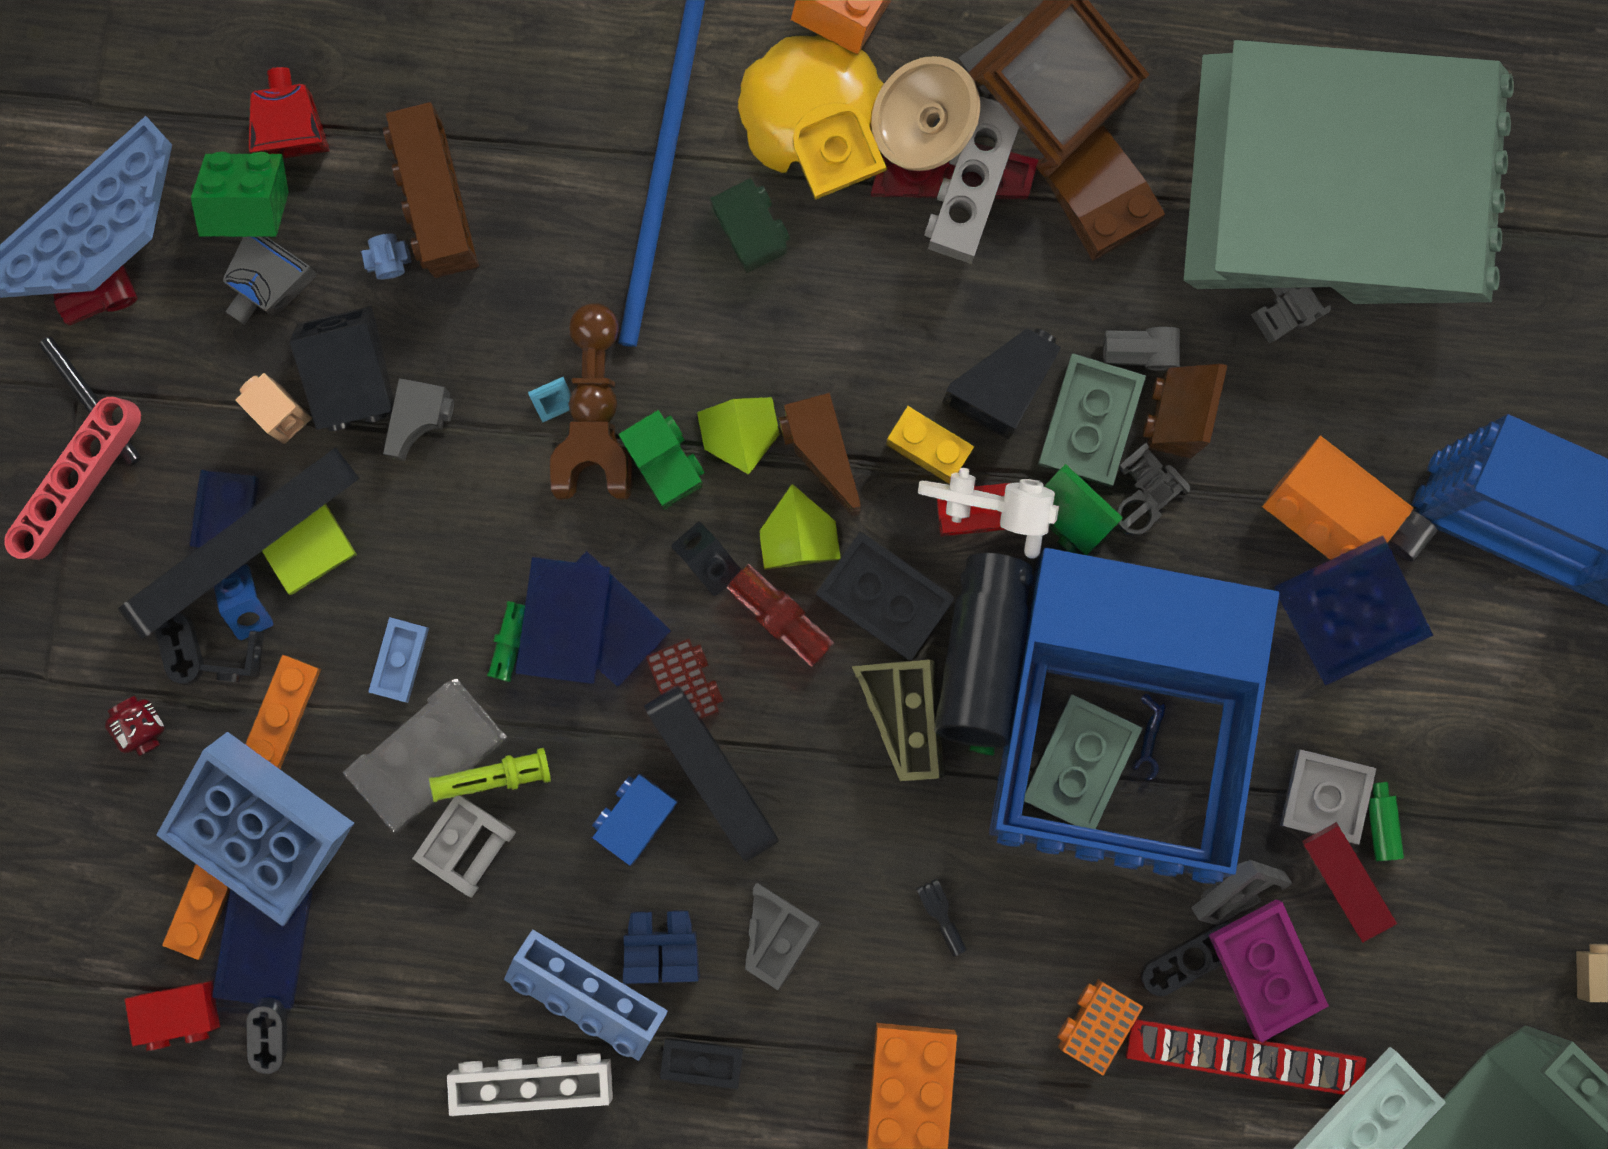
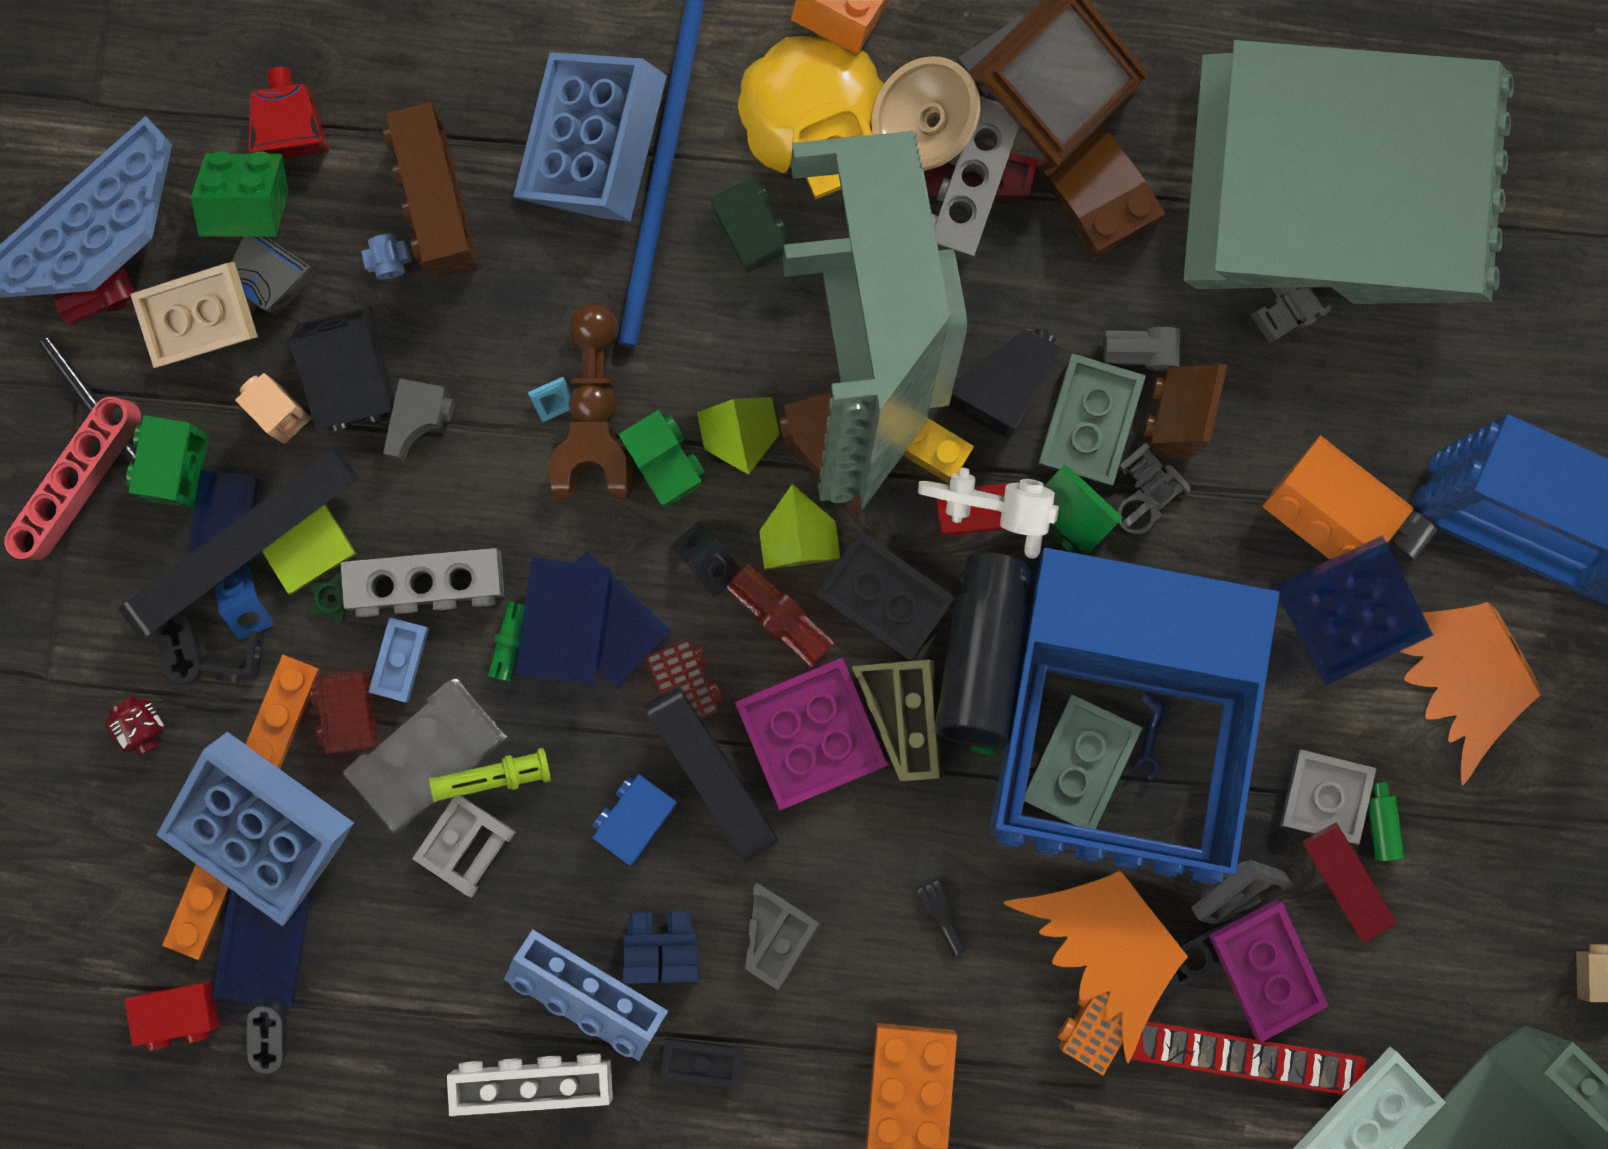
(167, 461): none -> green brick
(194, 315): none -> tan plate
(321, 598): none -> dark green plate
(345, 712): none -> clear red brick
(362, 576): none -> light grey brick
(590, 134): none -> medium blue slope
(811, 733): none -> magenta plate
(889, 305): none -> sand green panel
(1117, 941): none -> orange piece
(1477, 677): none -> orange piece

